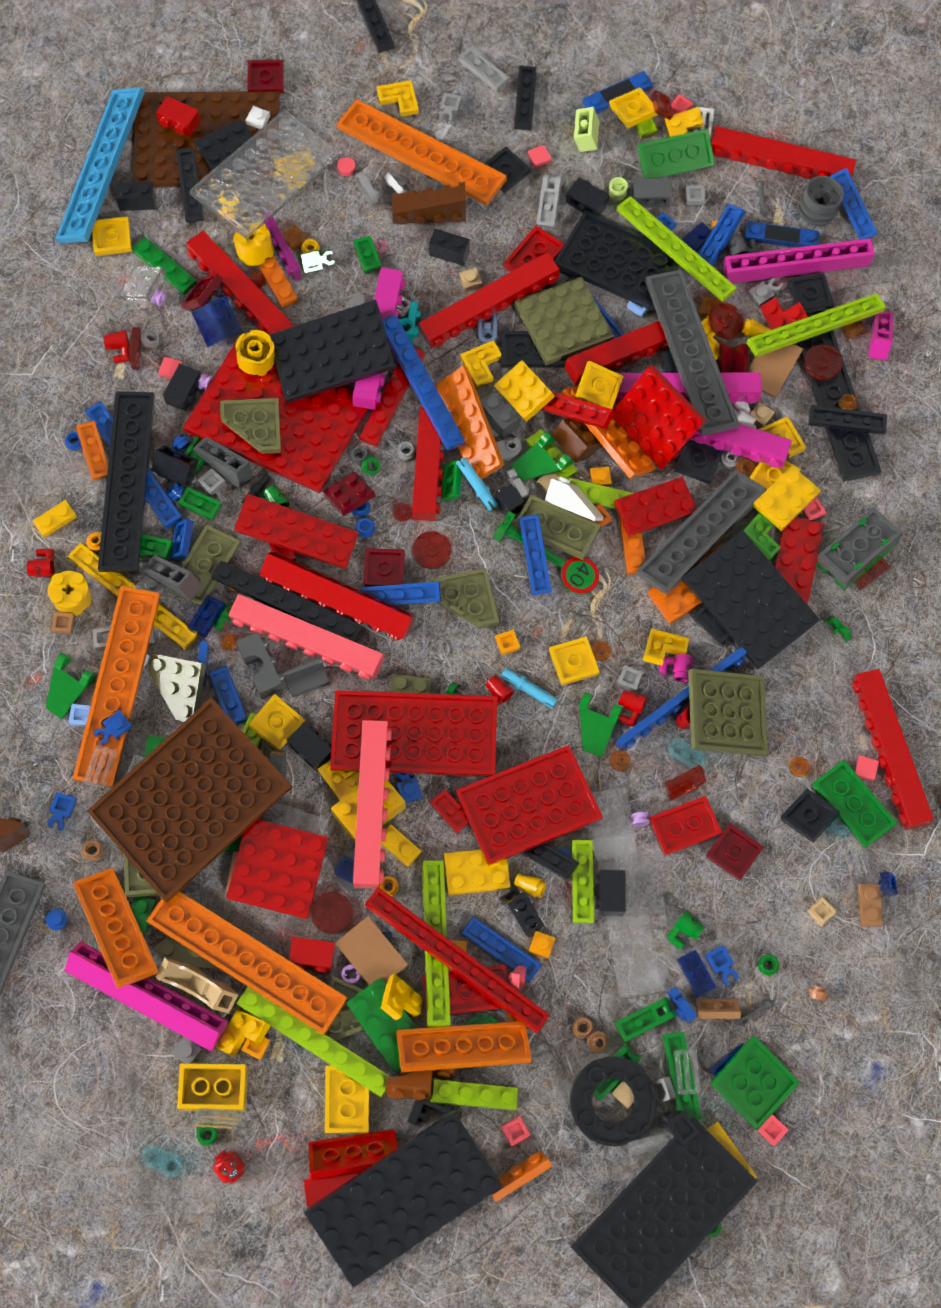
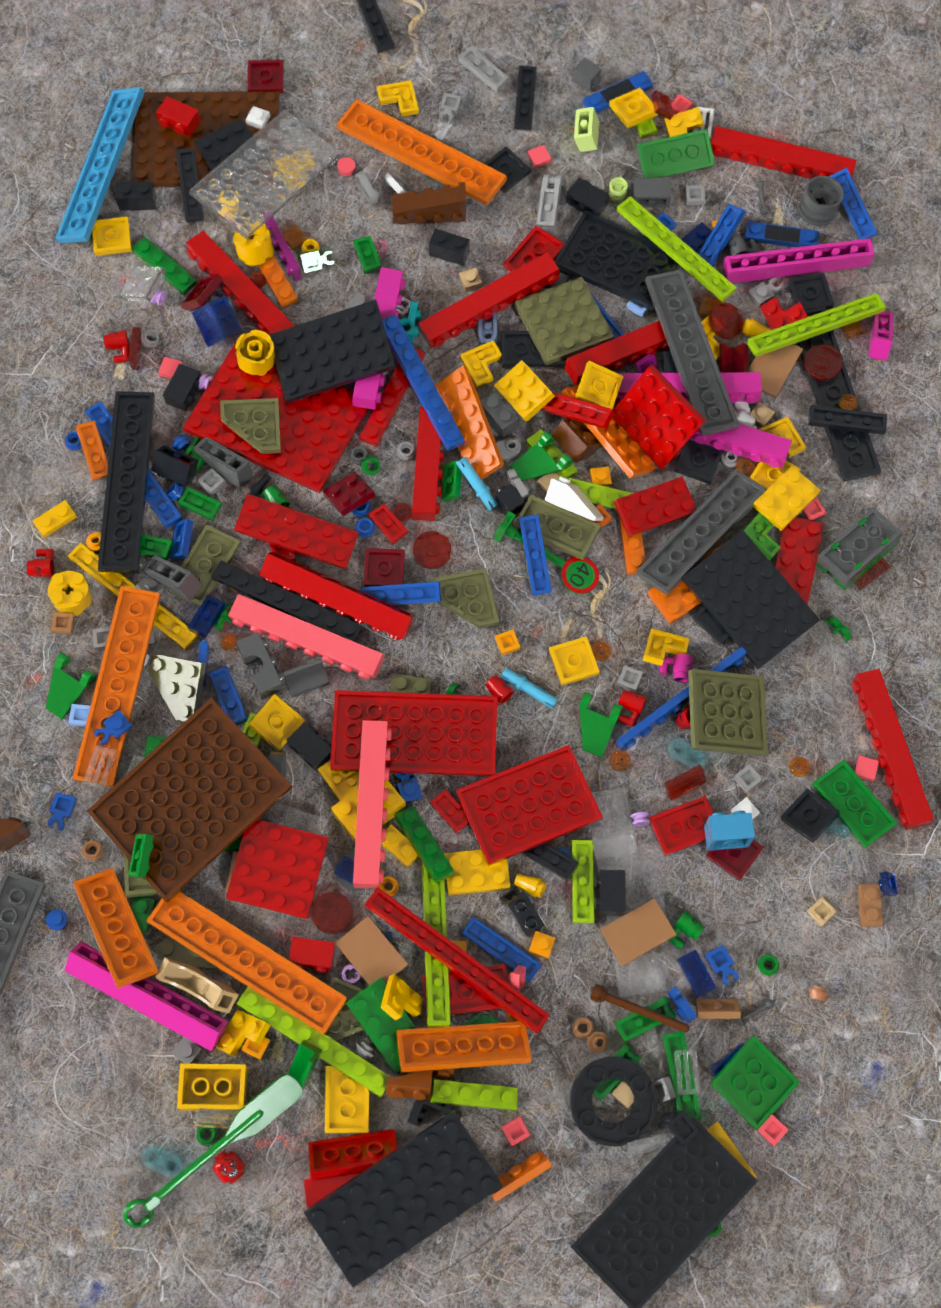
(140, 857): none -> green plate
(246, 1123): none -> piece
(304, 1063): none -> green panel
(364, 1050): none -> light grey plate
(388, 523): none -> red plate
(424, 844): none -> green plate
(587, 74): none -> dark grey brick
(601, 994): none -> reddish brown piece
(638, 932): none -> medium nougat tile
(645, 362): none -> magenta plate
(729, 830): none -> dark azure brick
(747, 778): none -> light grey plate
(747, 806): none -> white plate

